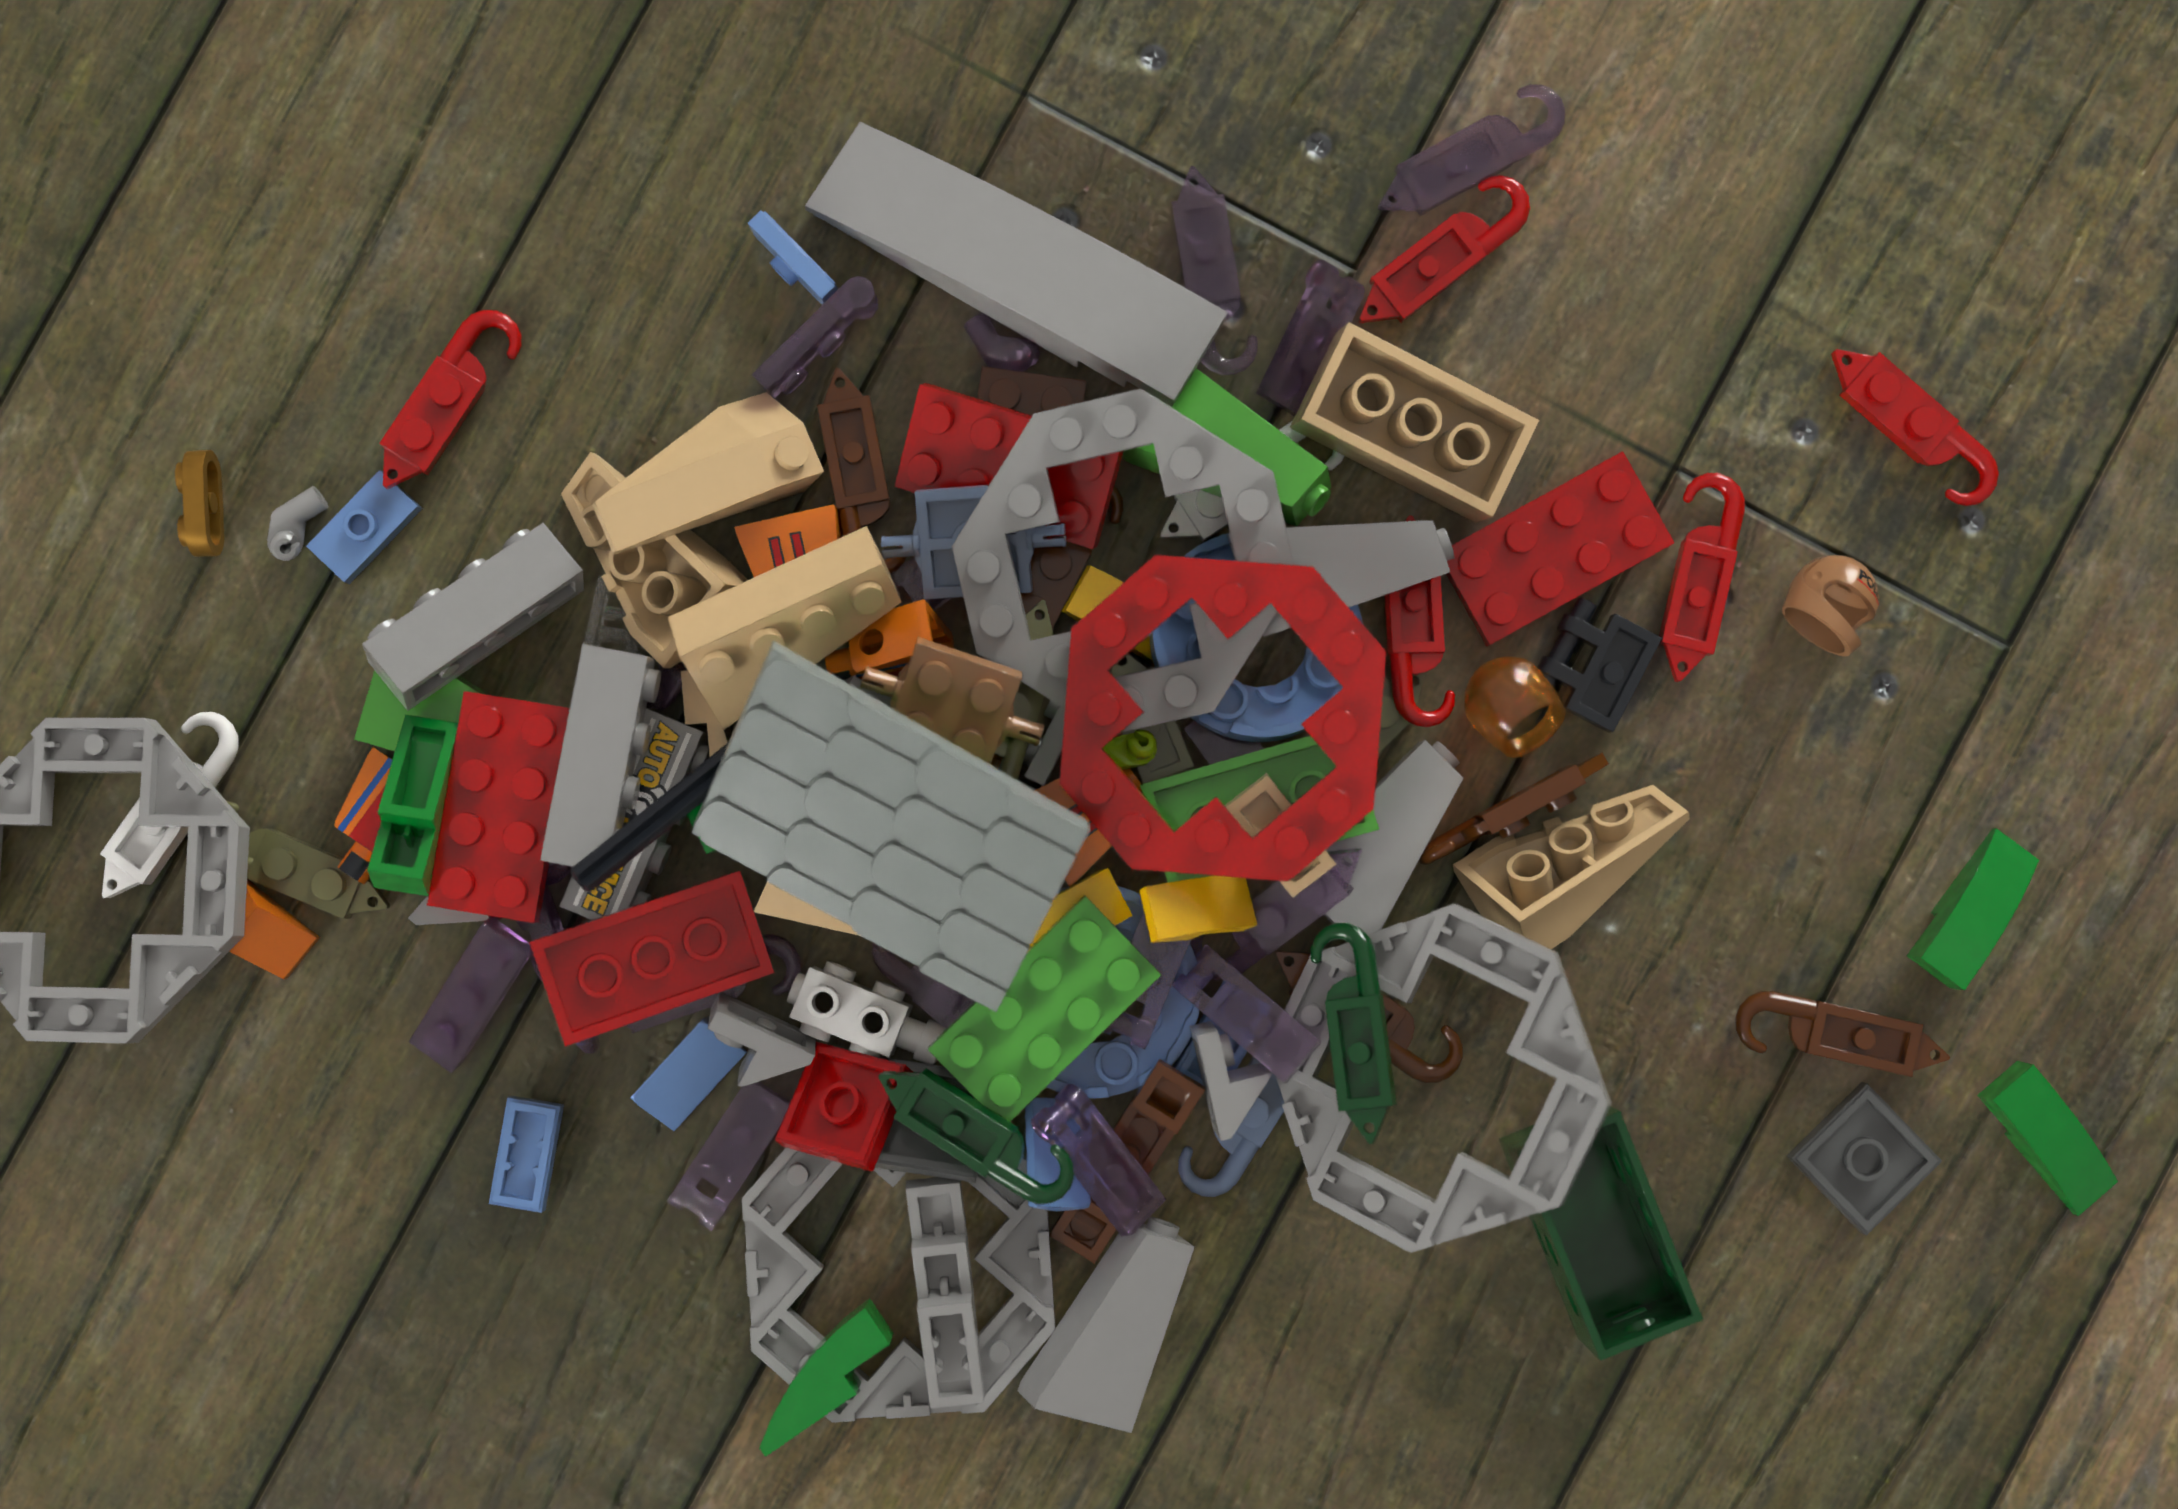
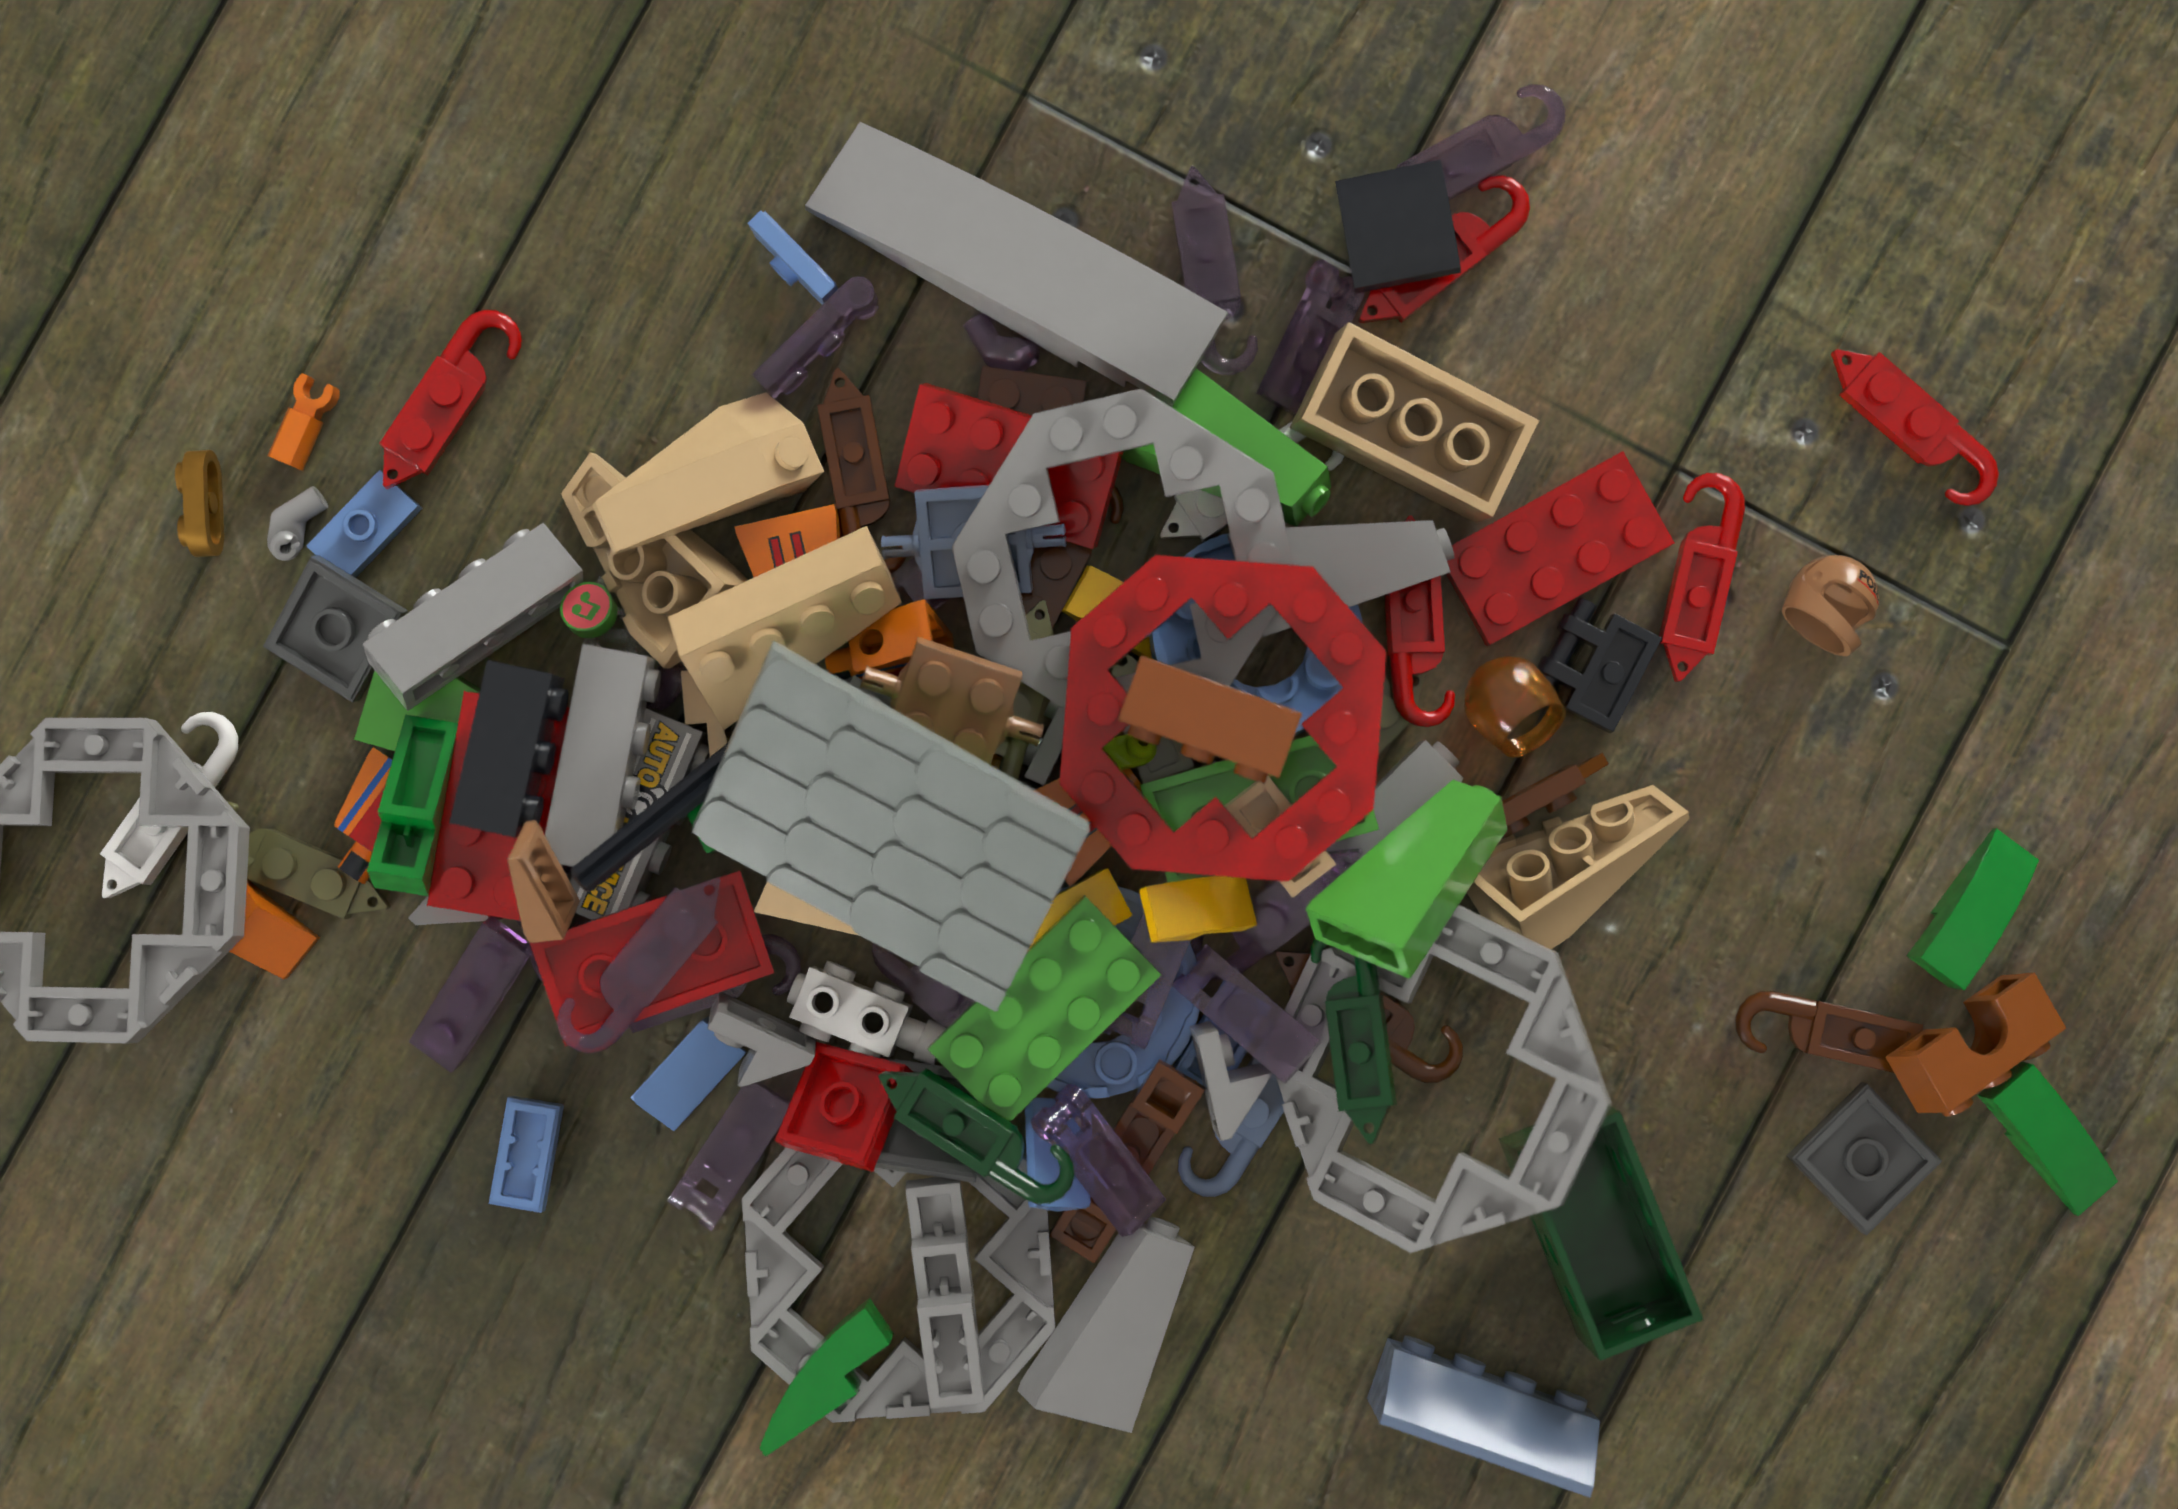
(302, 423): none -> orange bar
(327, 624): none -> dark grey tile
(509, 749): none -> black brick
(541, 887): none -> medium nougat slope
(588, 610): none -> tile
(646, 964): none -> plate
(1209, 719): none -> dark orange brick
(1398, 226): none -> black slope
(1411, 881): none -> bright green slope
(1486, 1414): none -> sand blue slope
(2011, 1026): none -> dark orange arch

